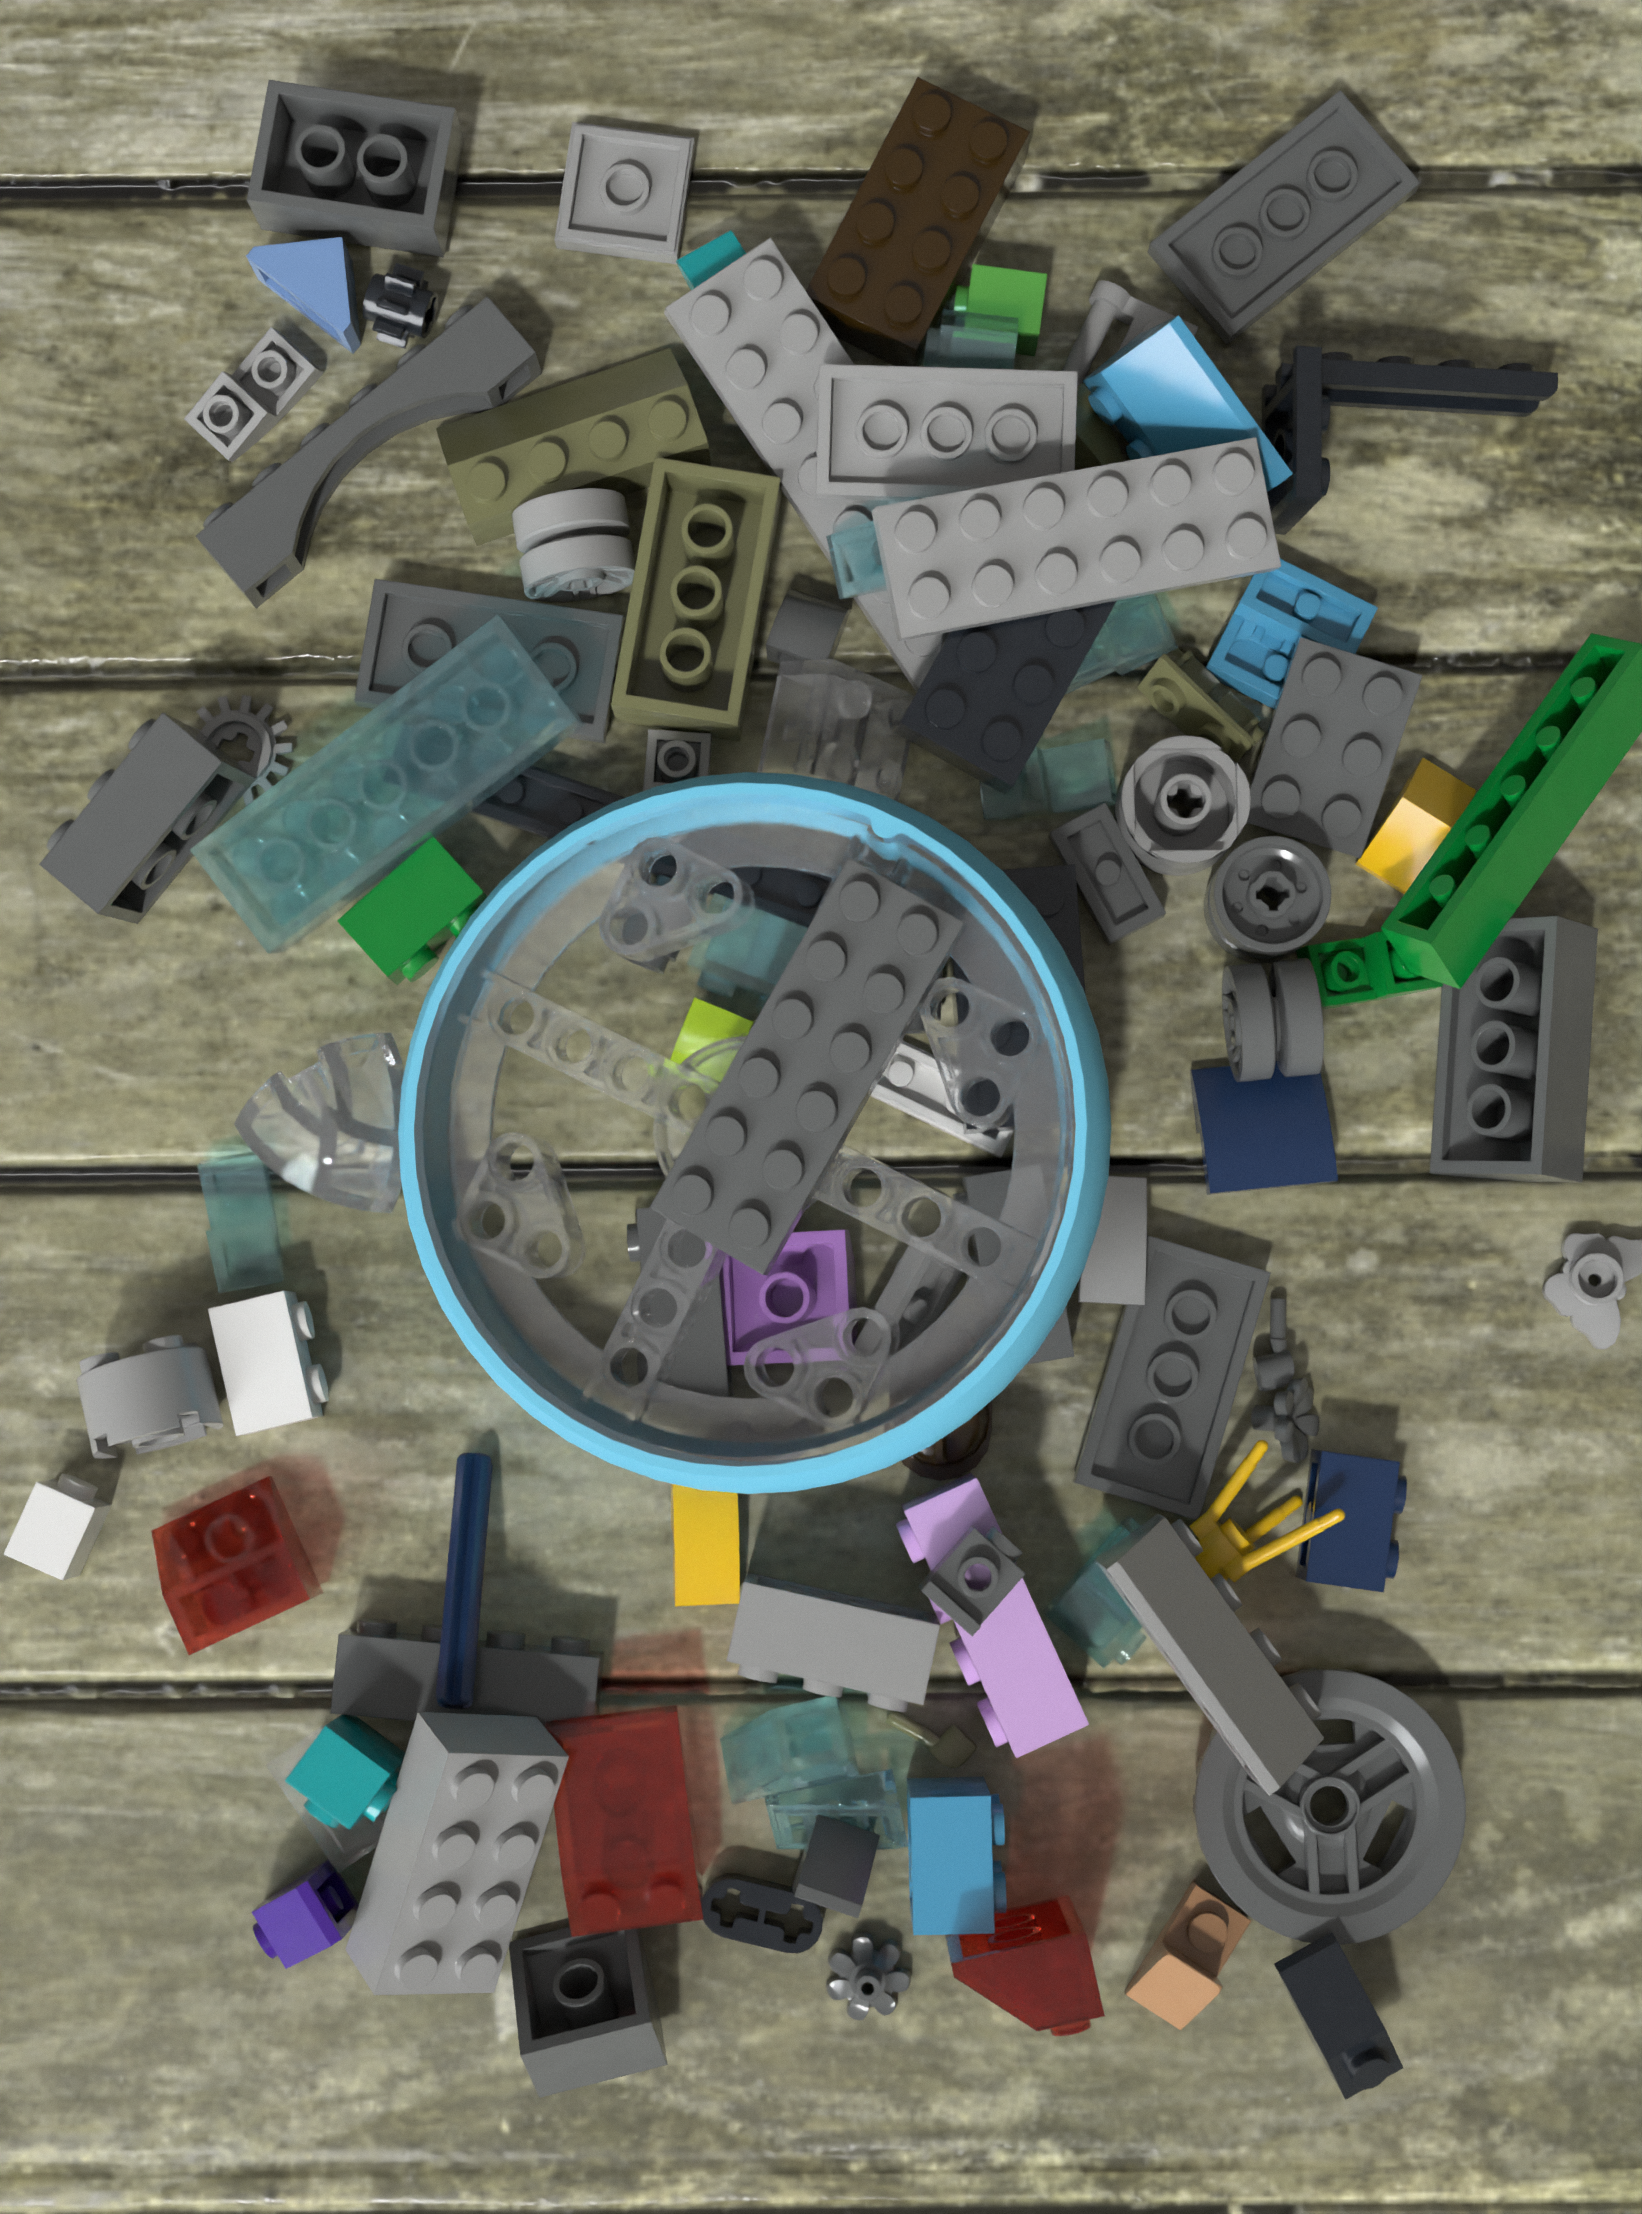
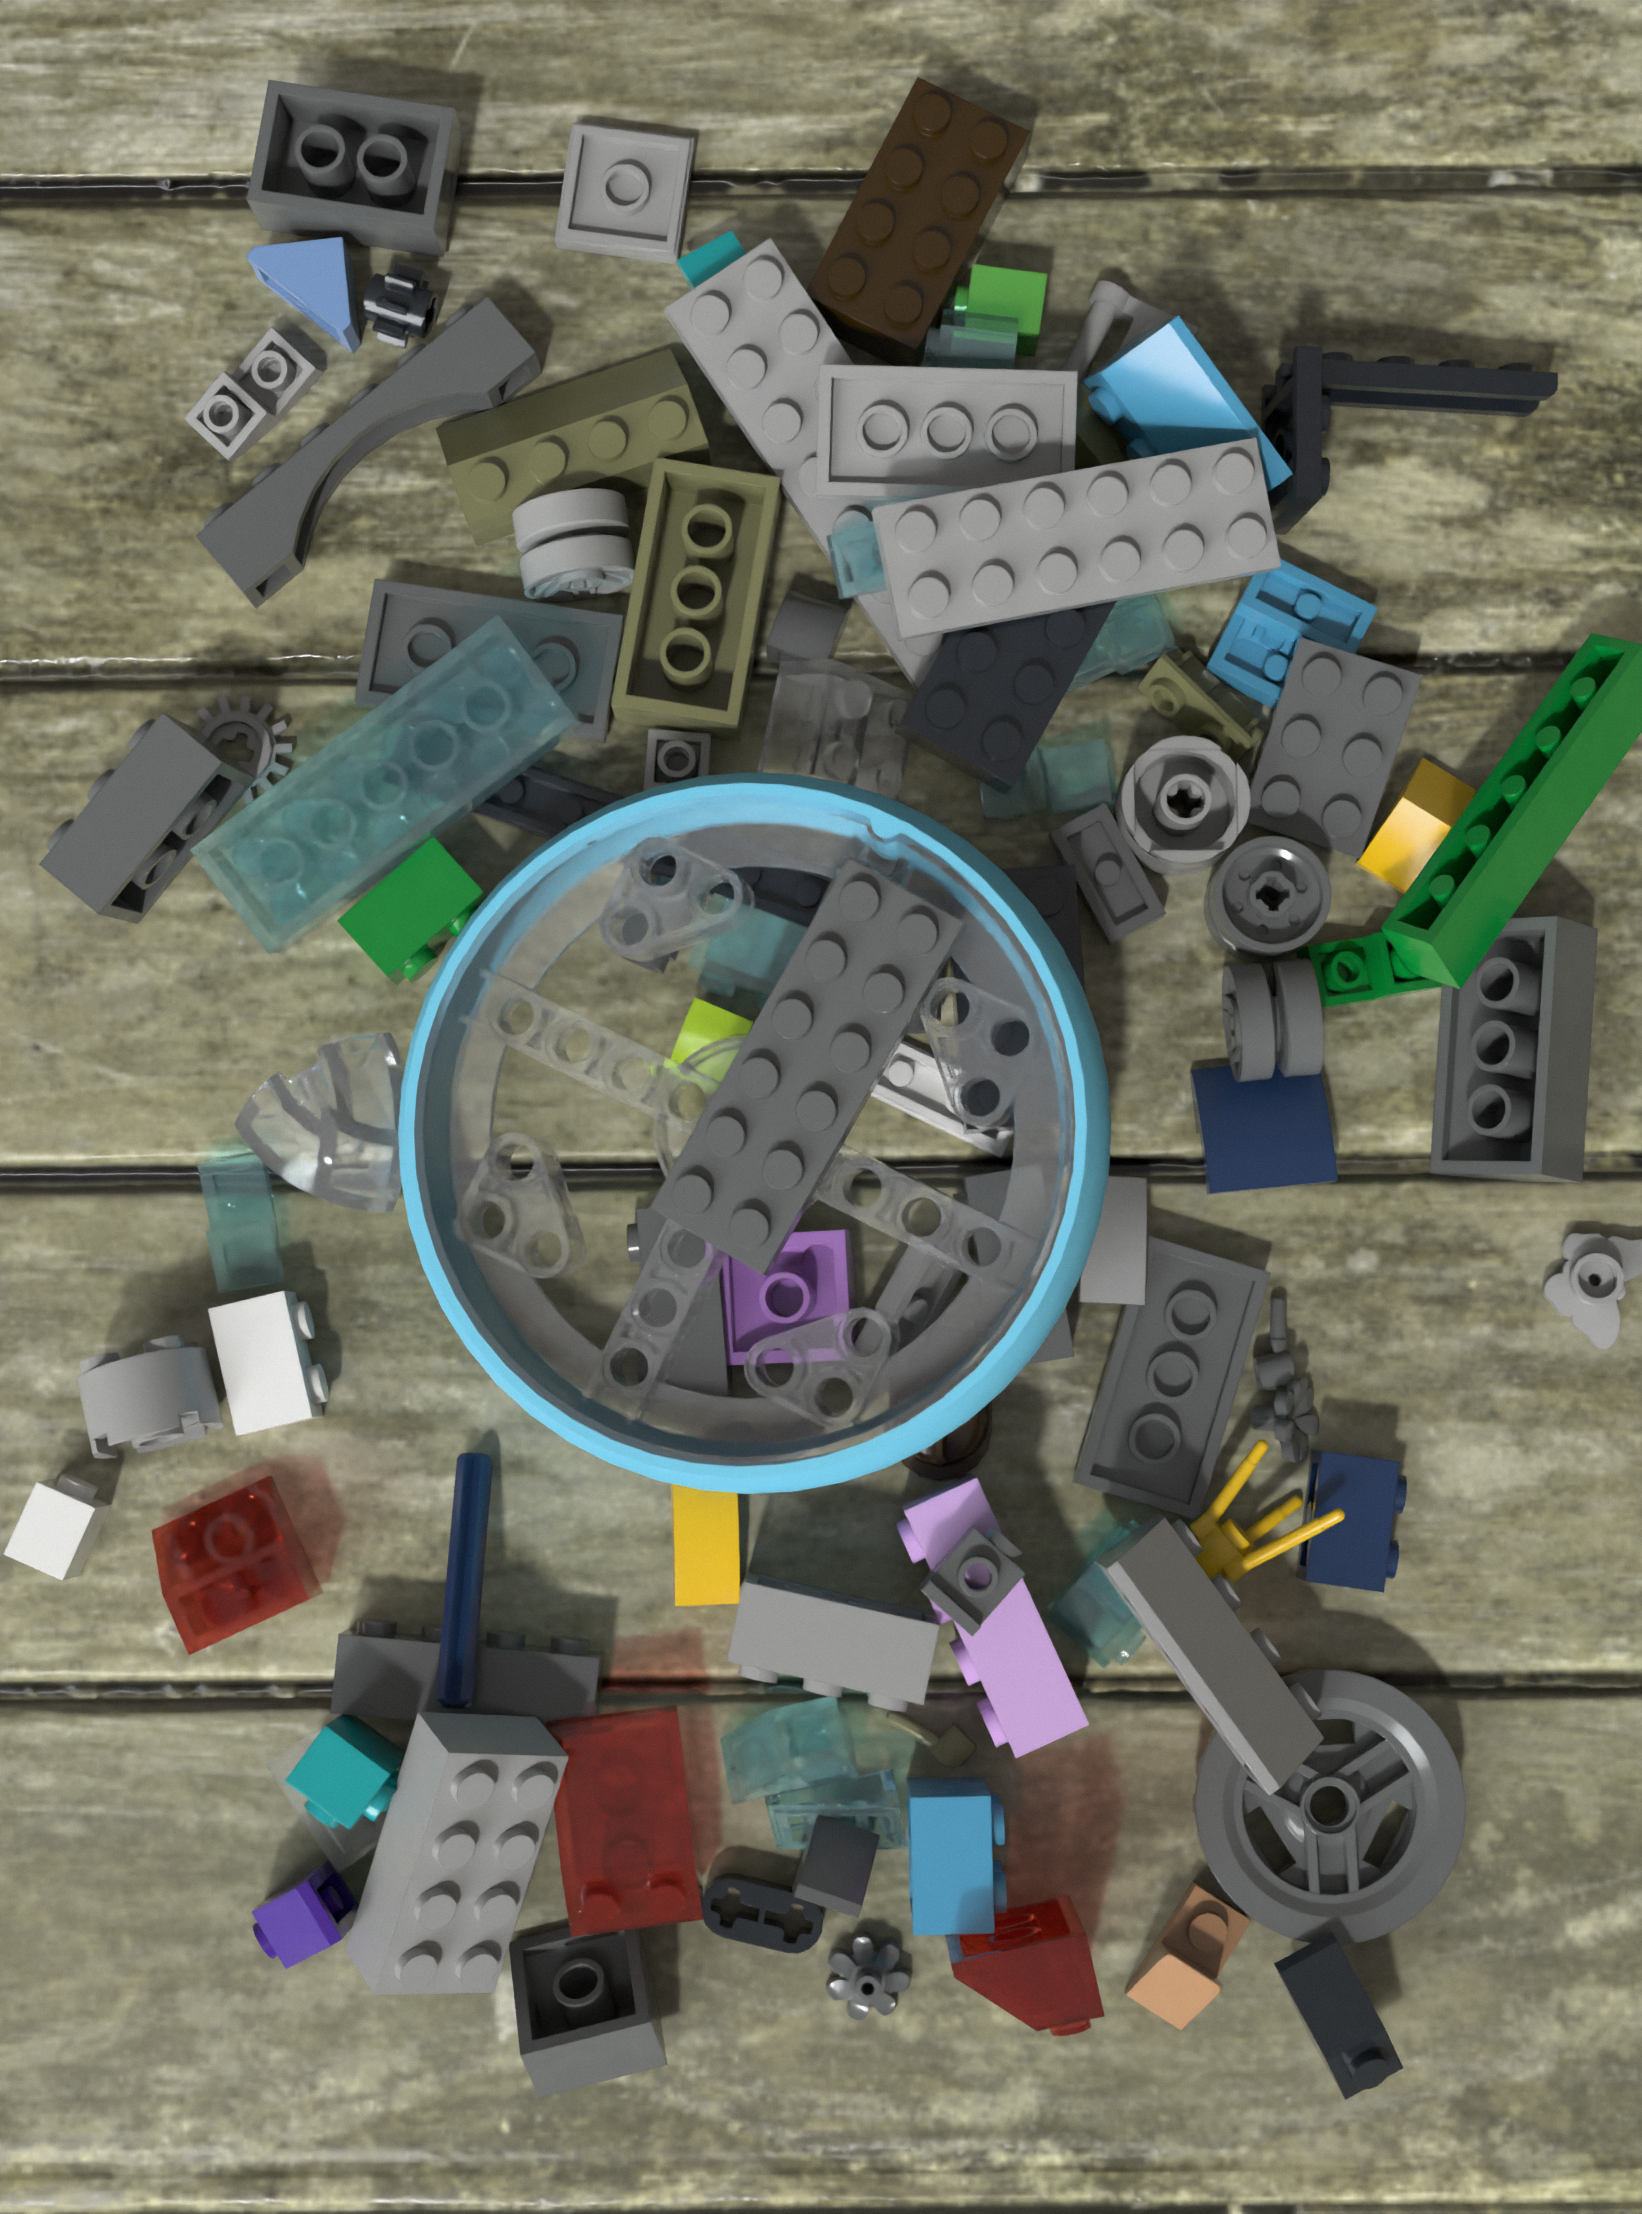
(1283, 217): dark grey plate -> none

